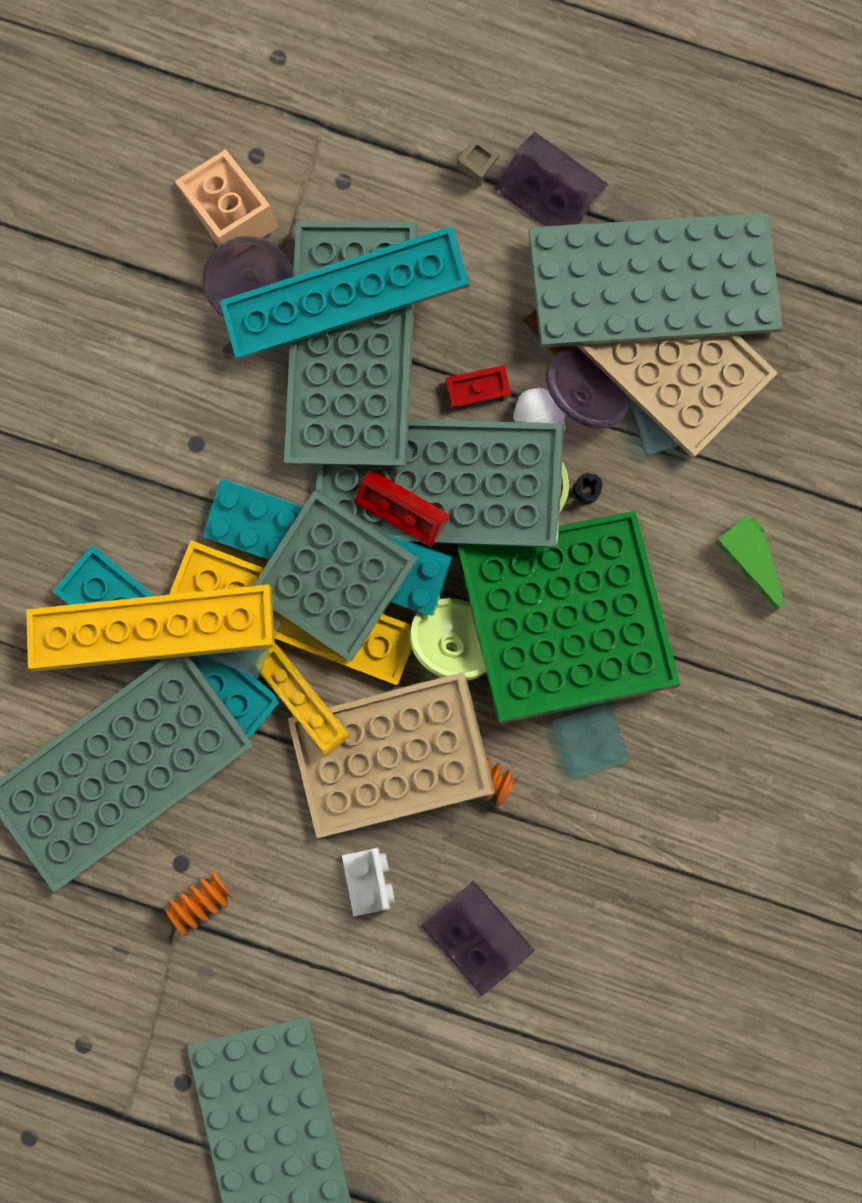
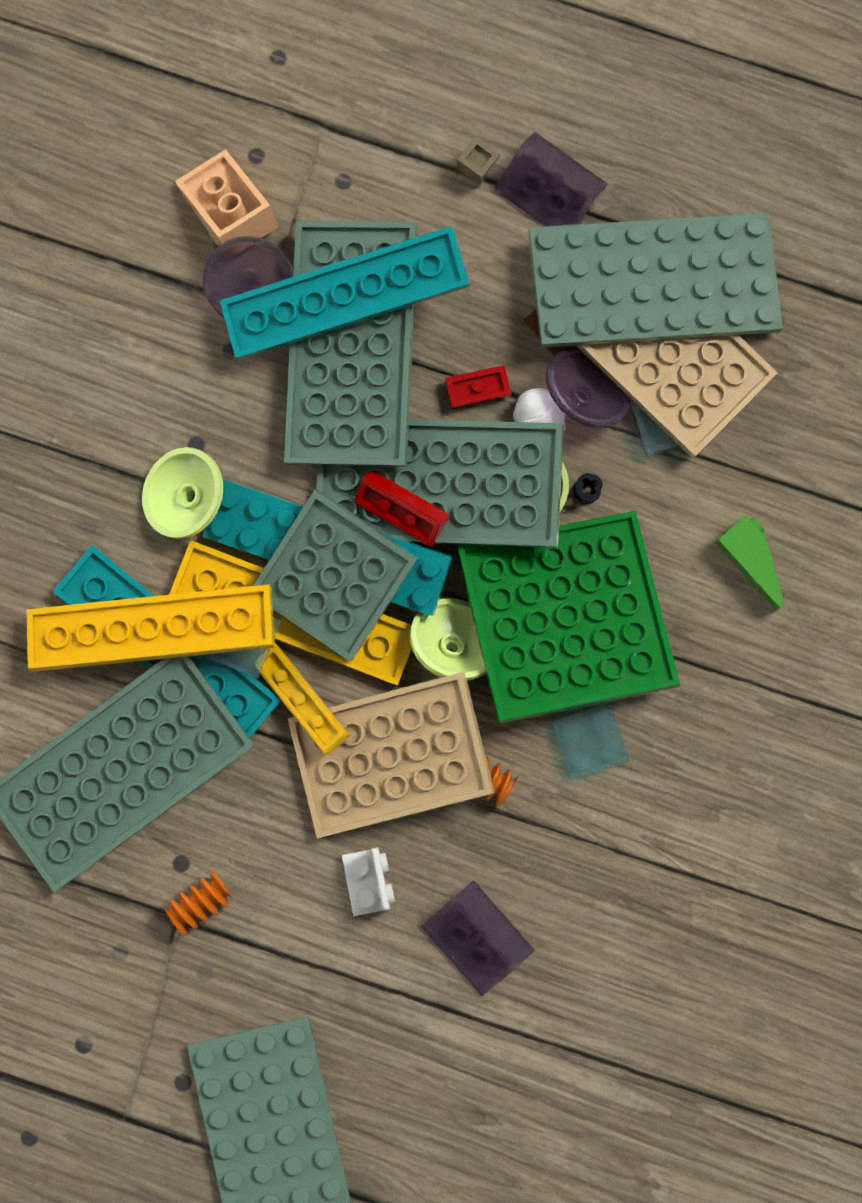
(170, 491): none -> yellowish green dish

